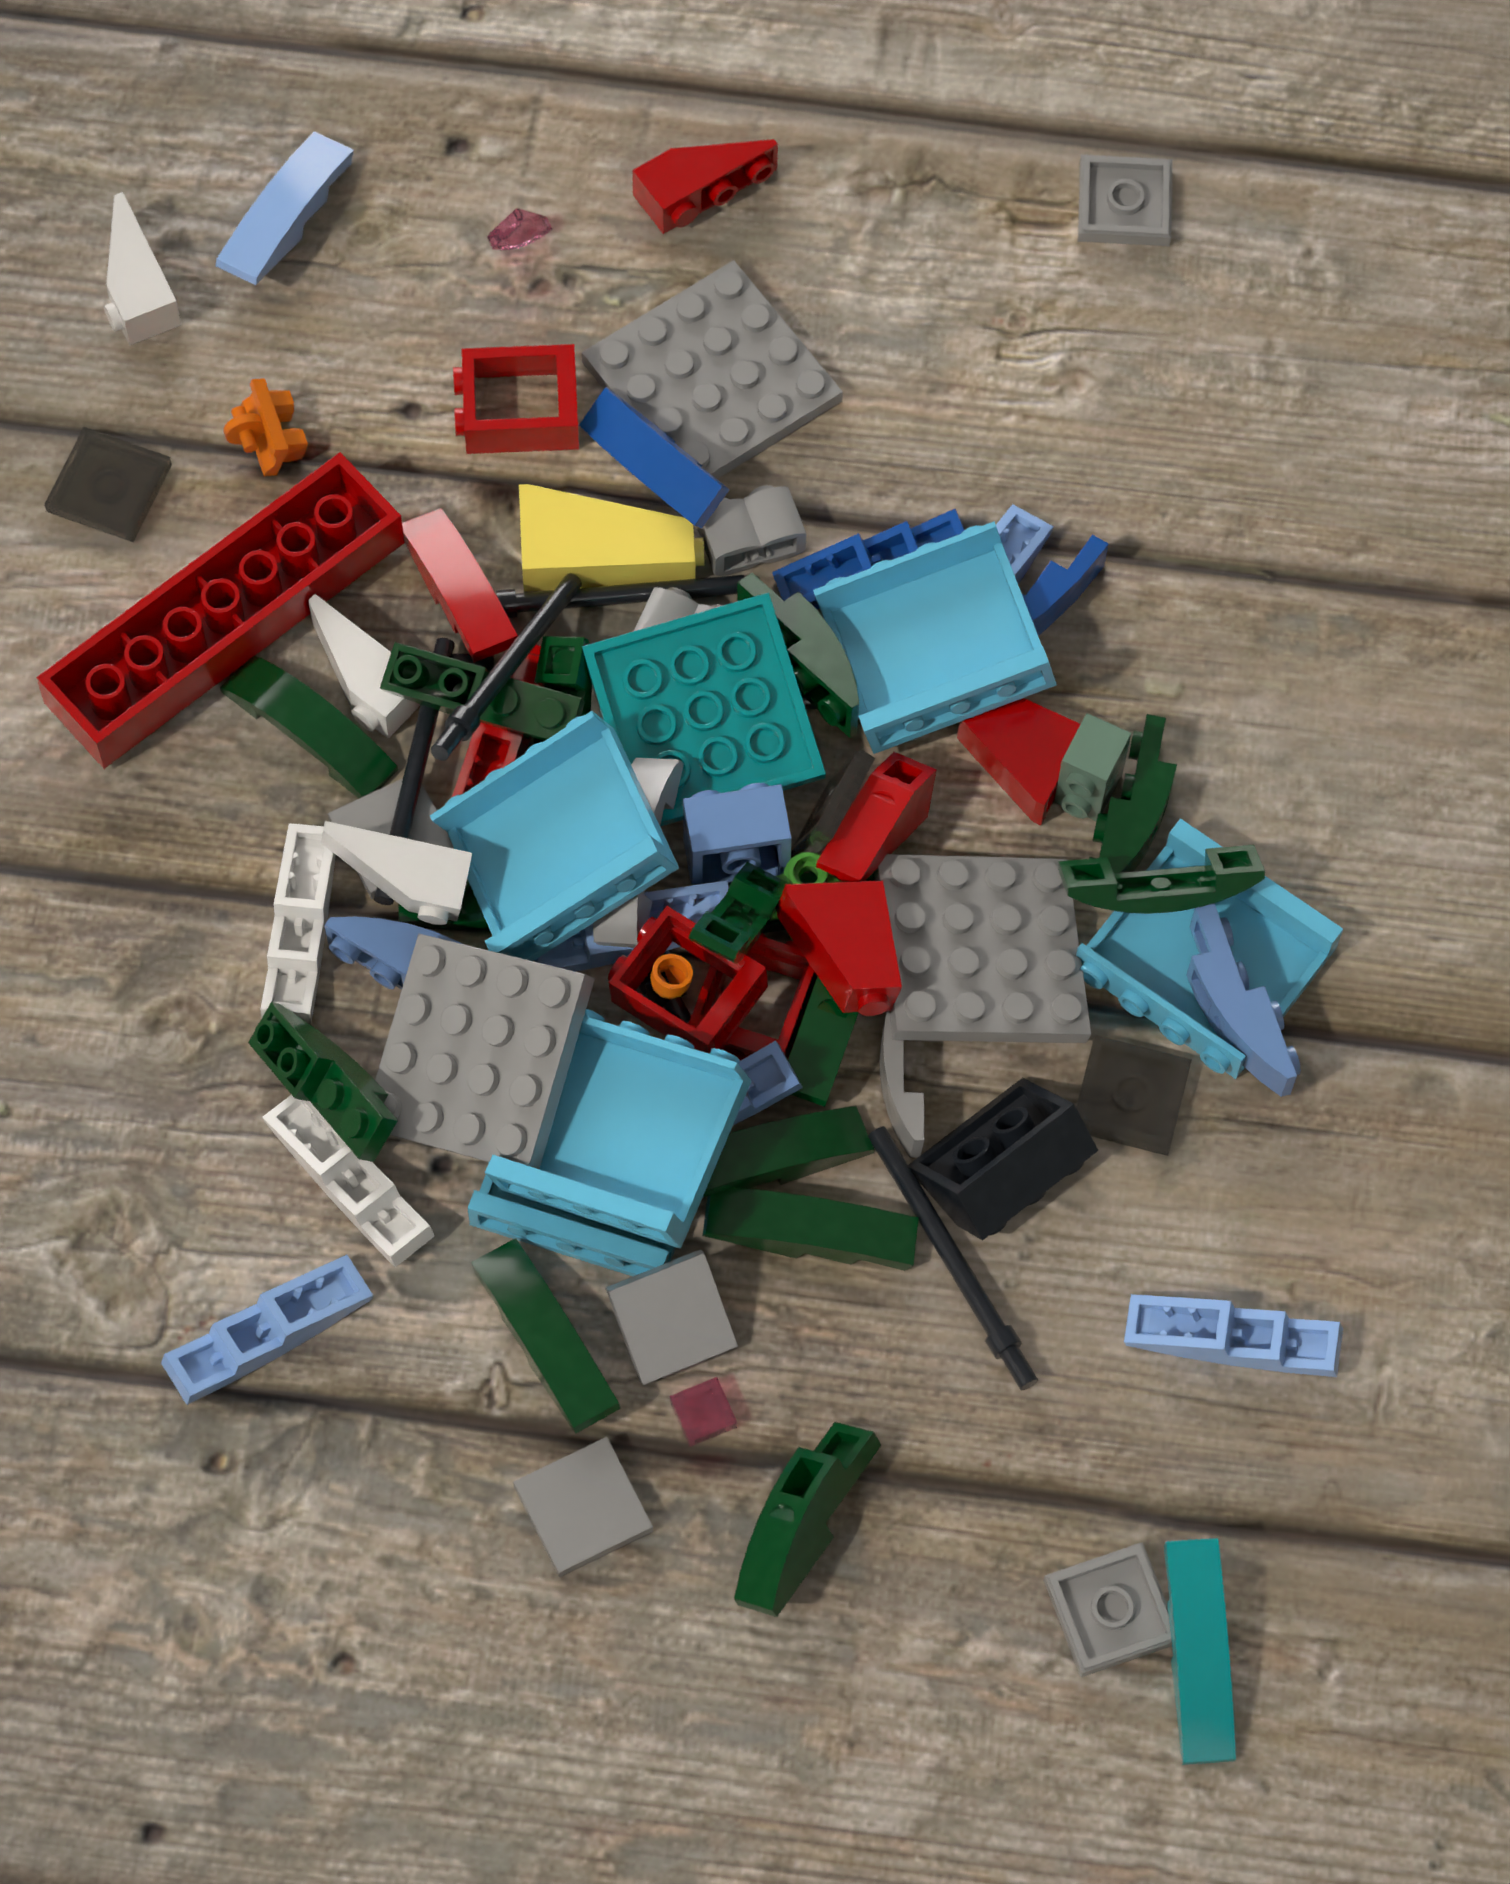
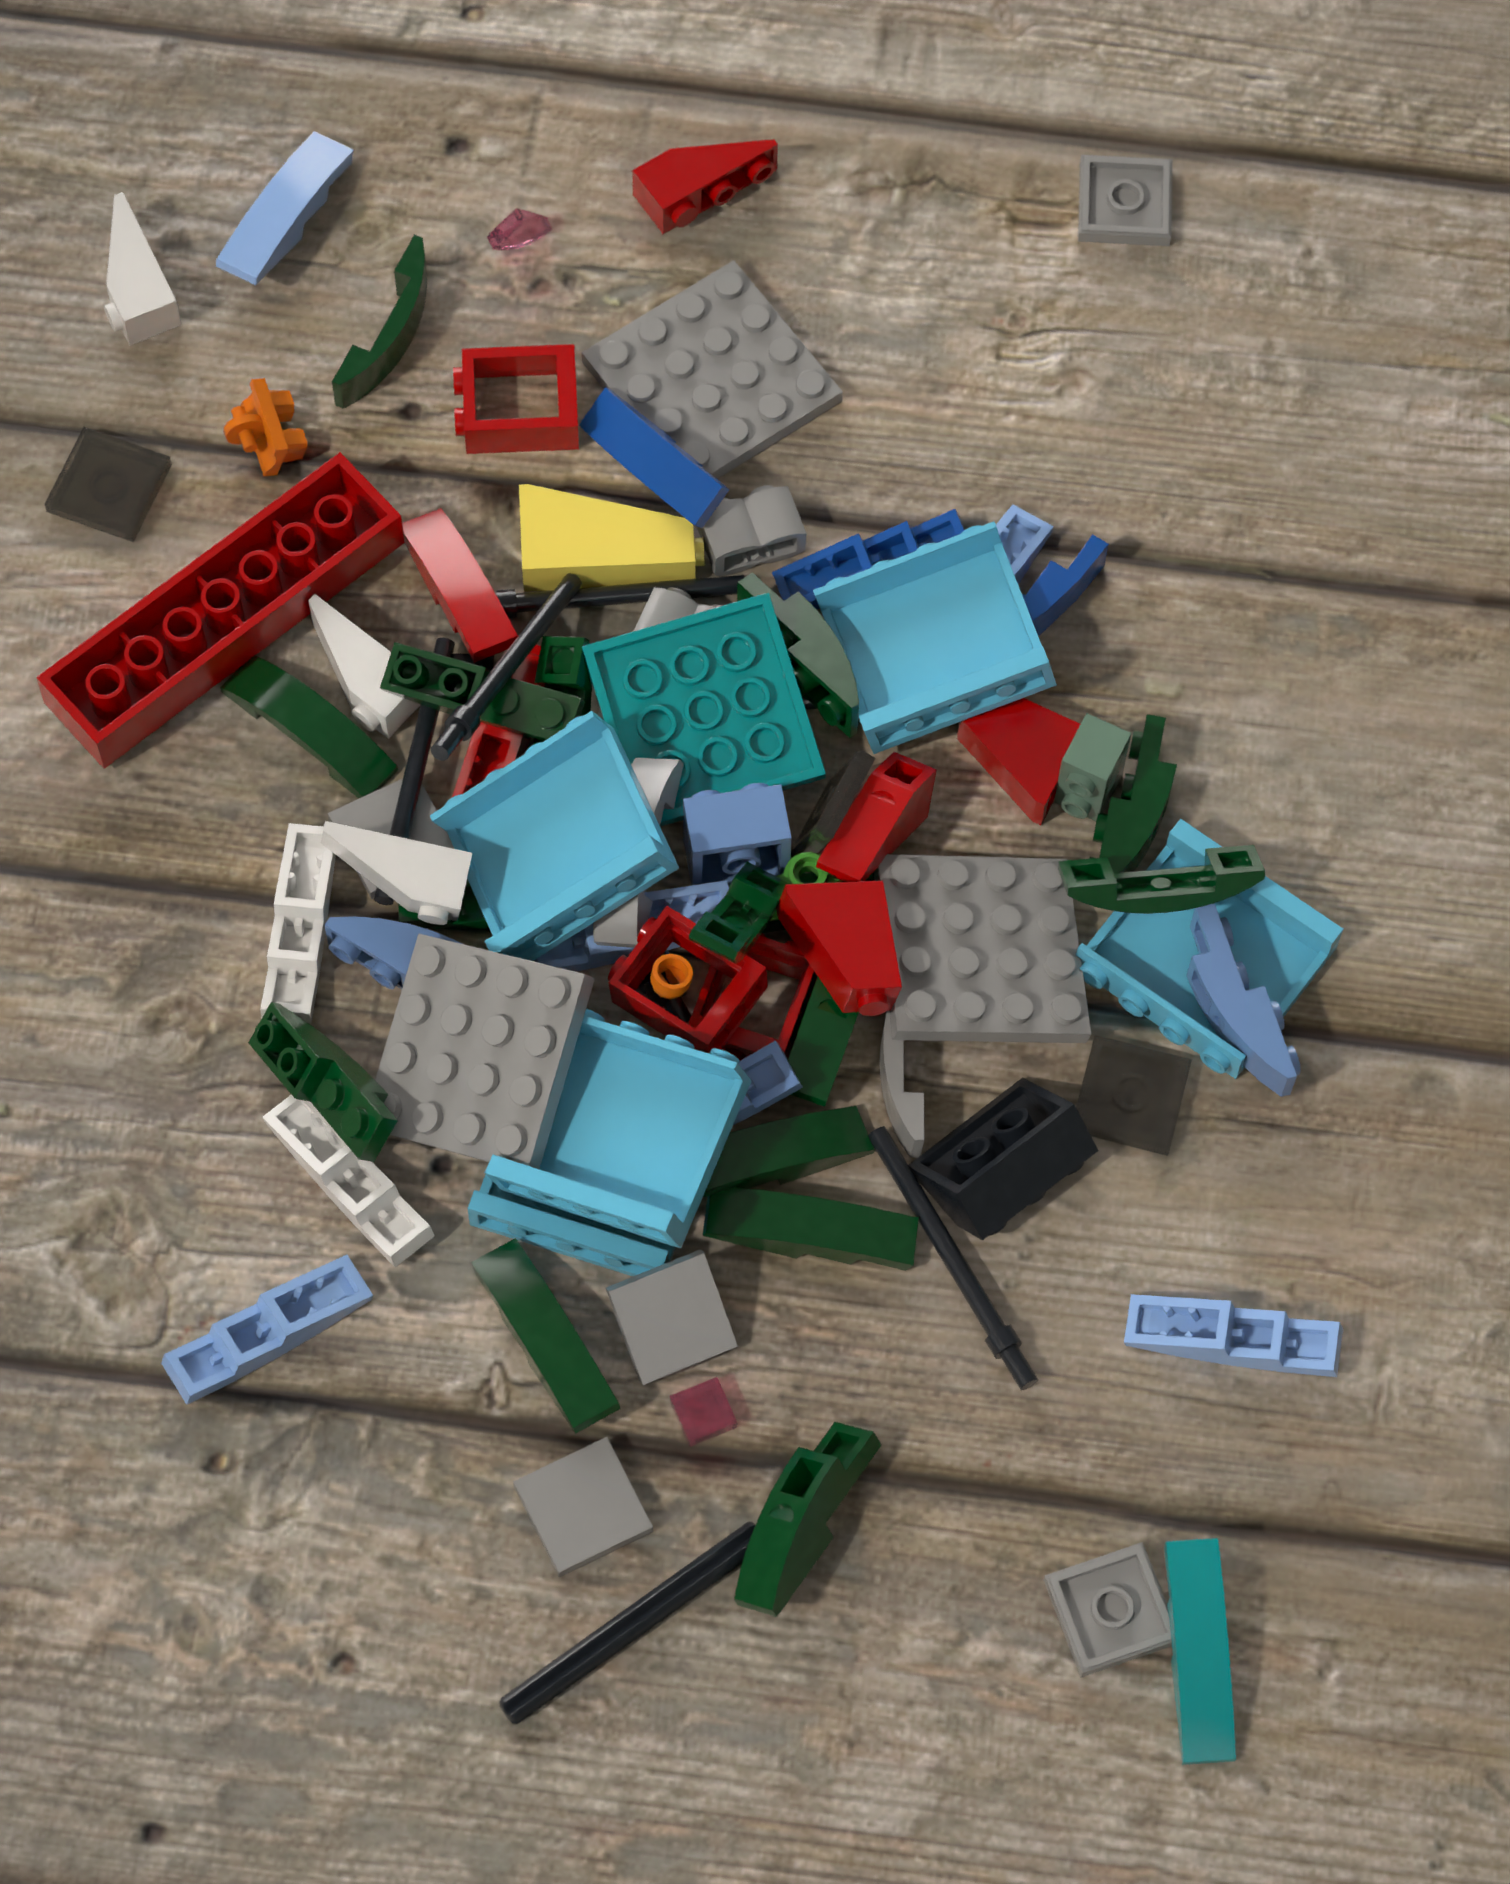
(366, 369): none -> dark green slope
(627, 1626): none -> black axle

